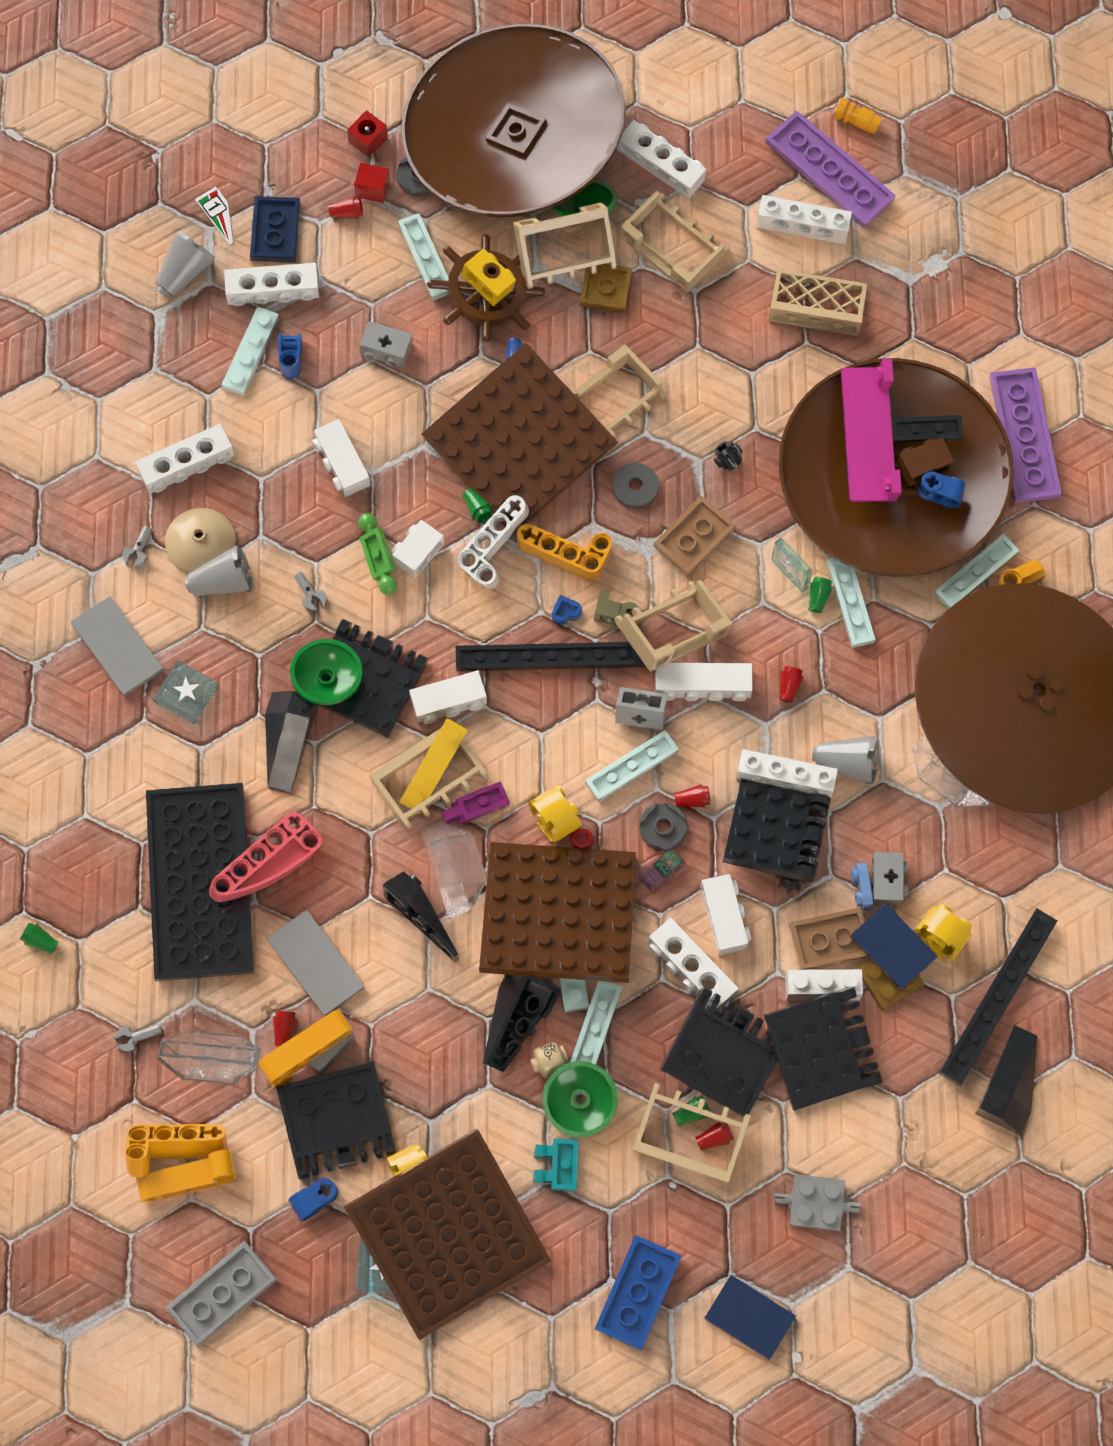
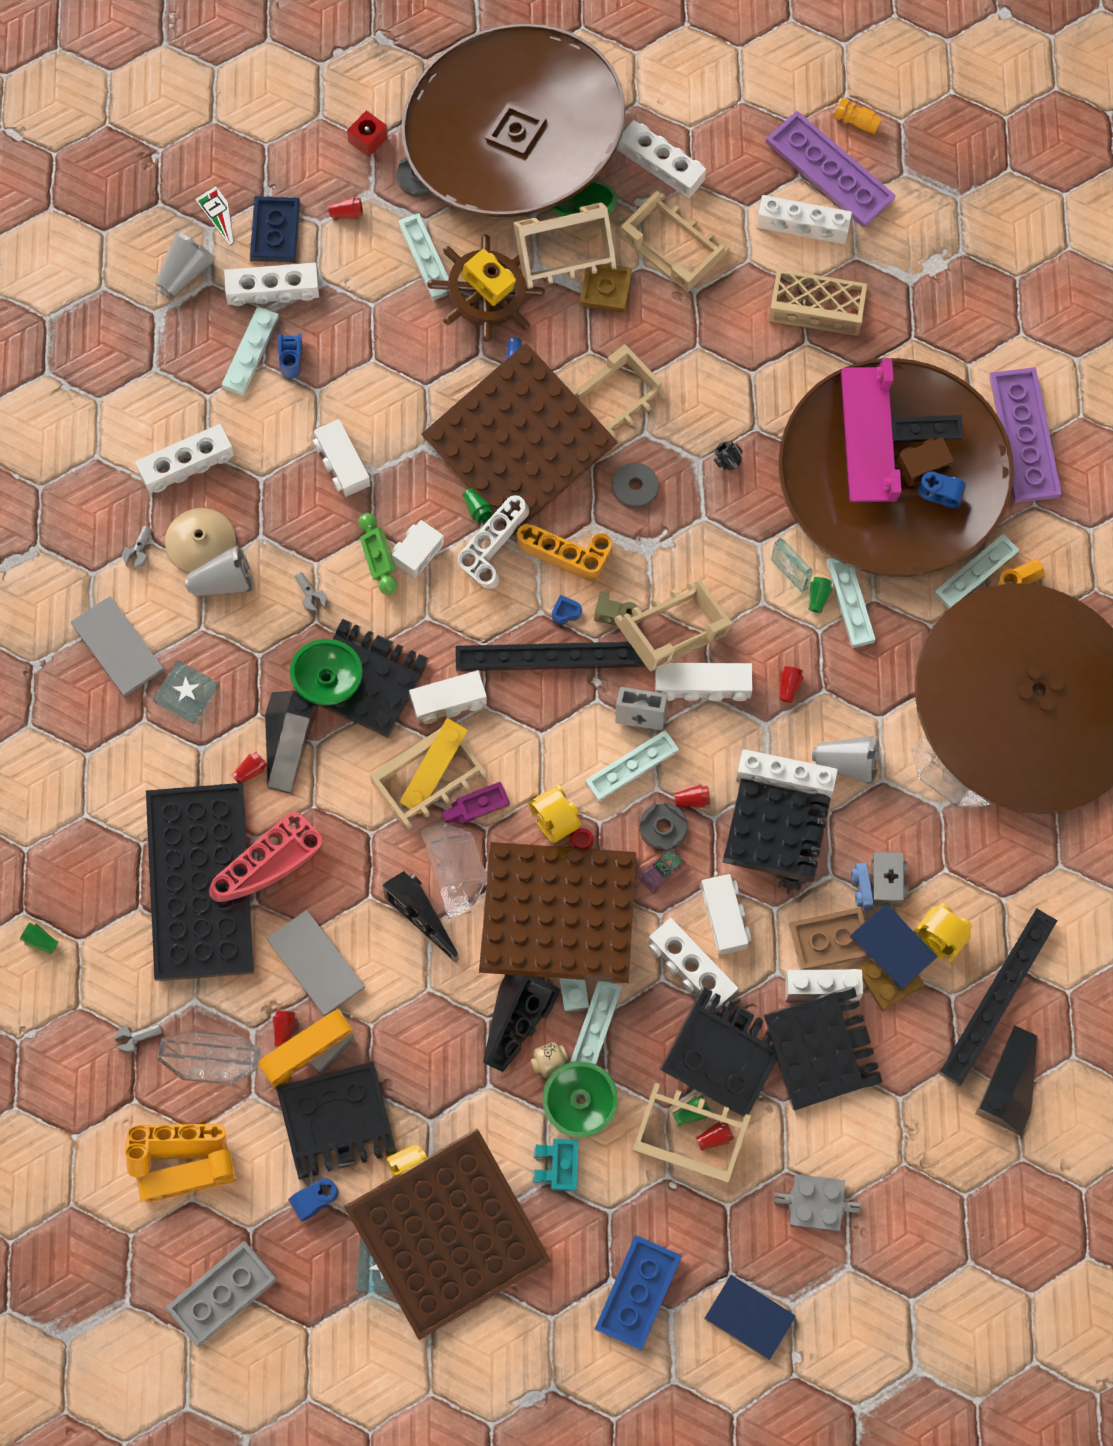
(251, 767): none -> red cone
(372, 182): red piece -> none
(396, 341): light grey brick -> none
(694, 535): medium nougat plate -> none

